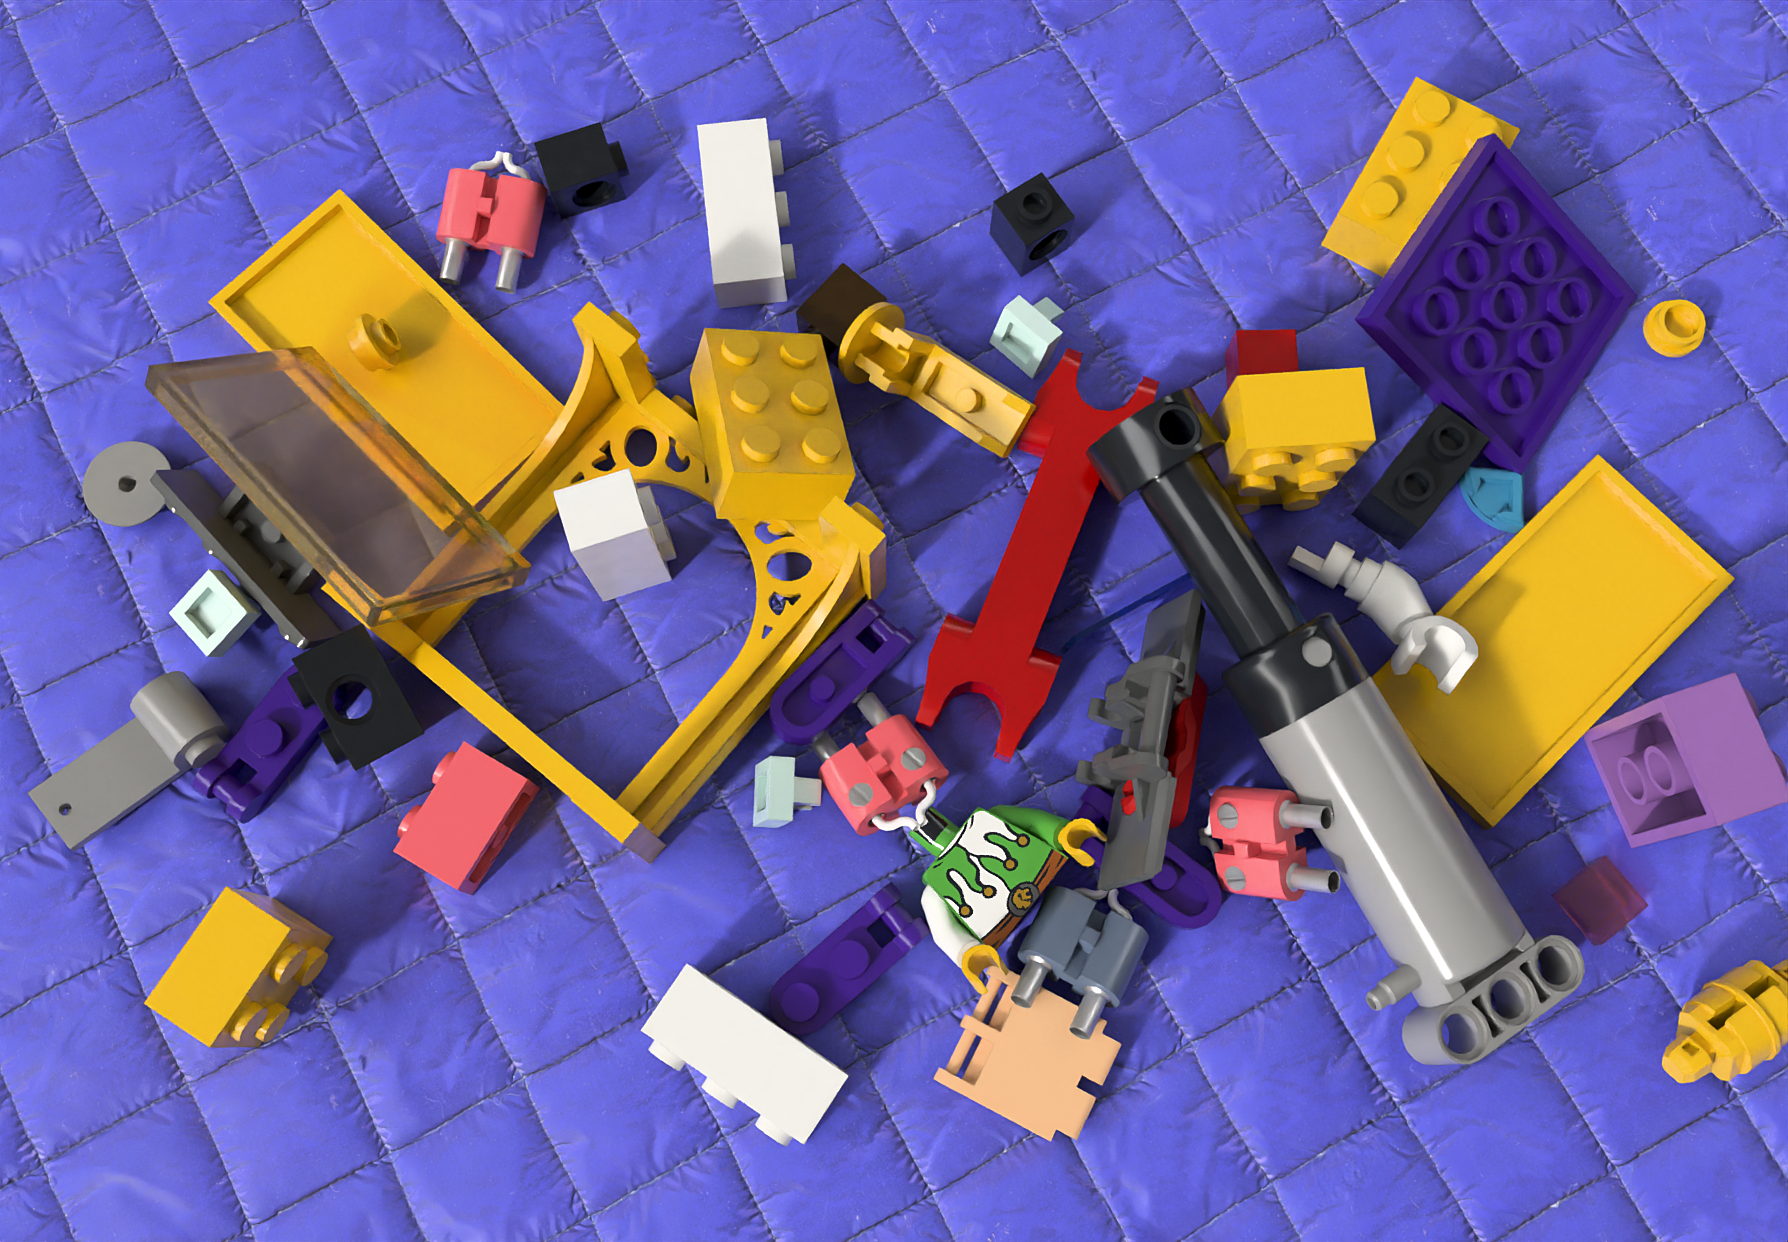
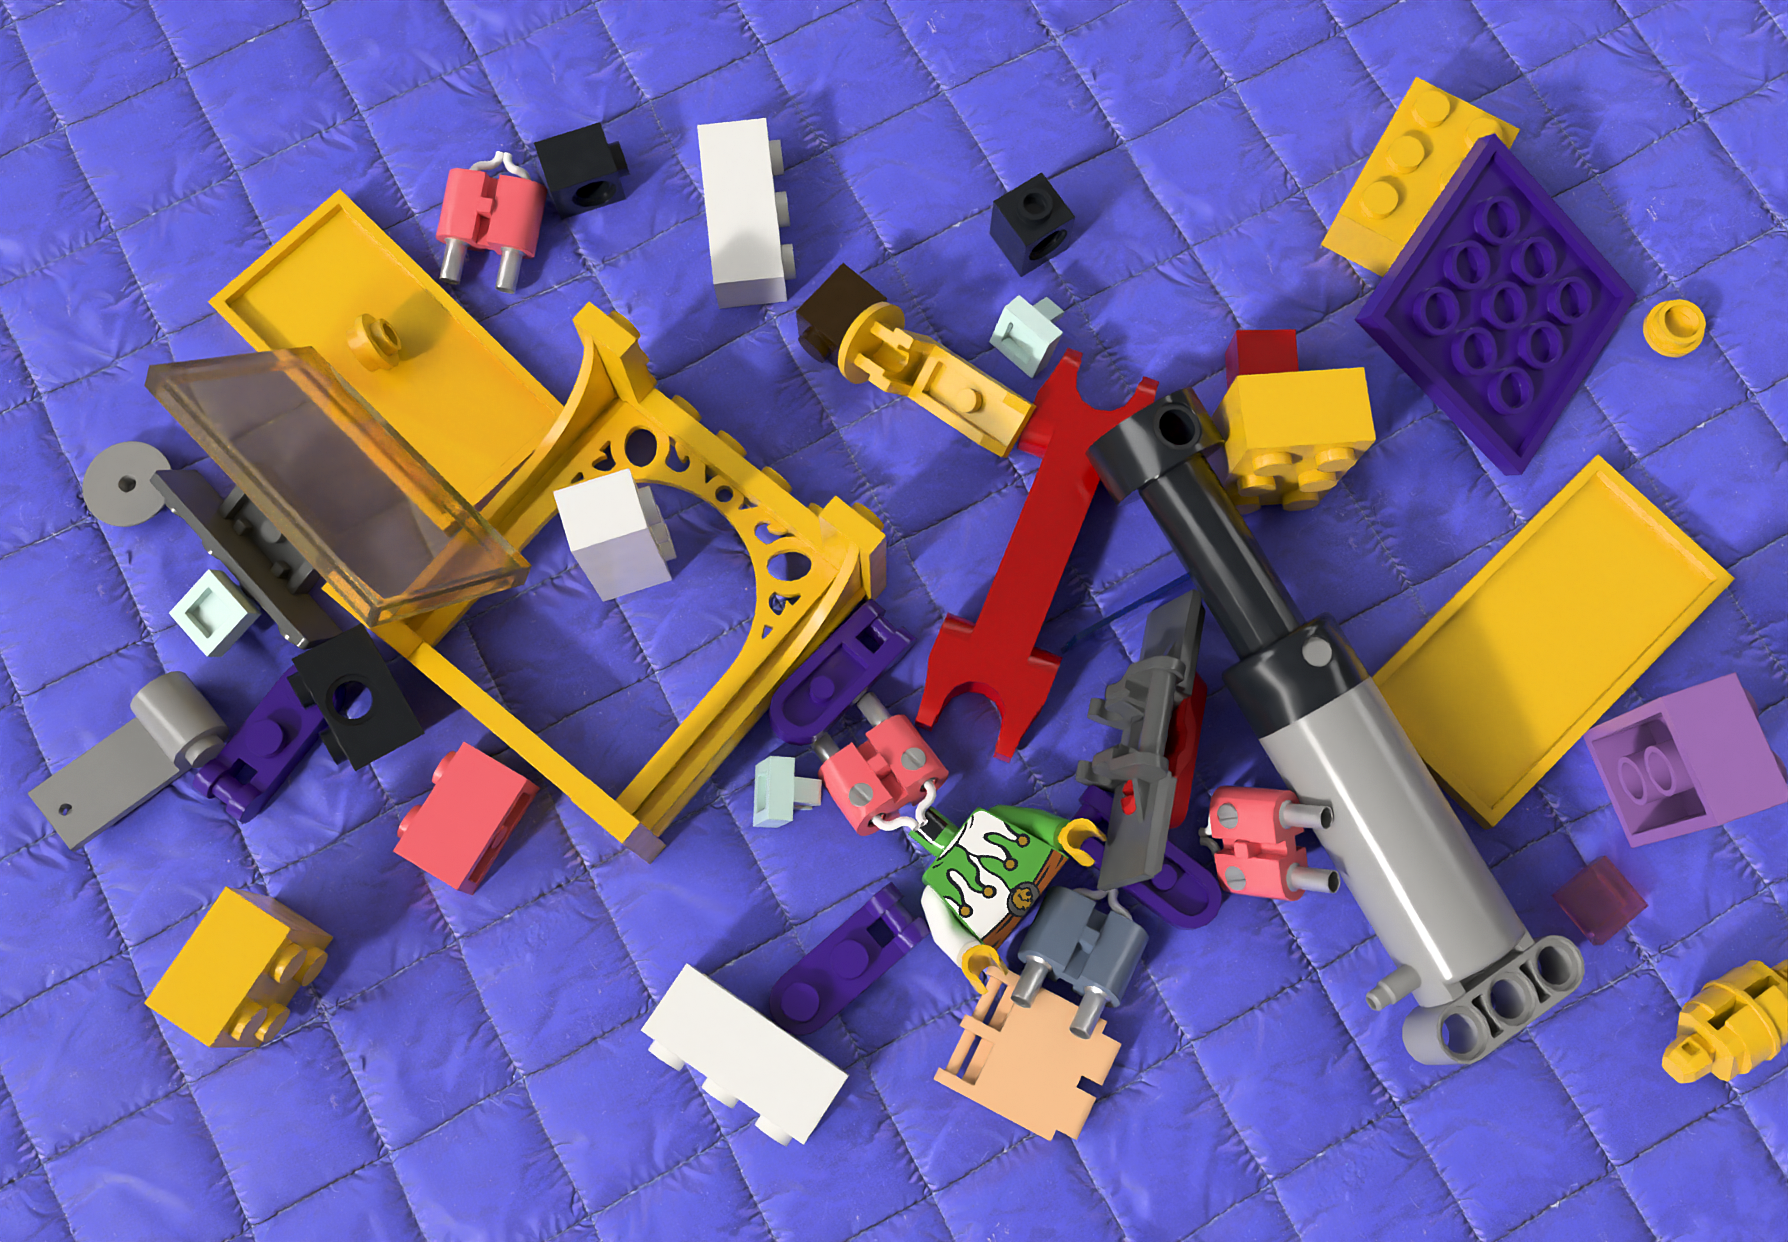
(769, 424): yellow brick -> none
(1398, 609): white piece -> none
(1420, 476): black brick -> none
(1495, 496): dark azure tile -> none

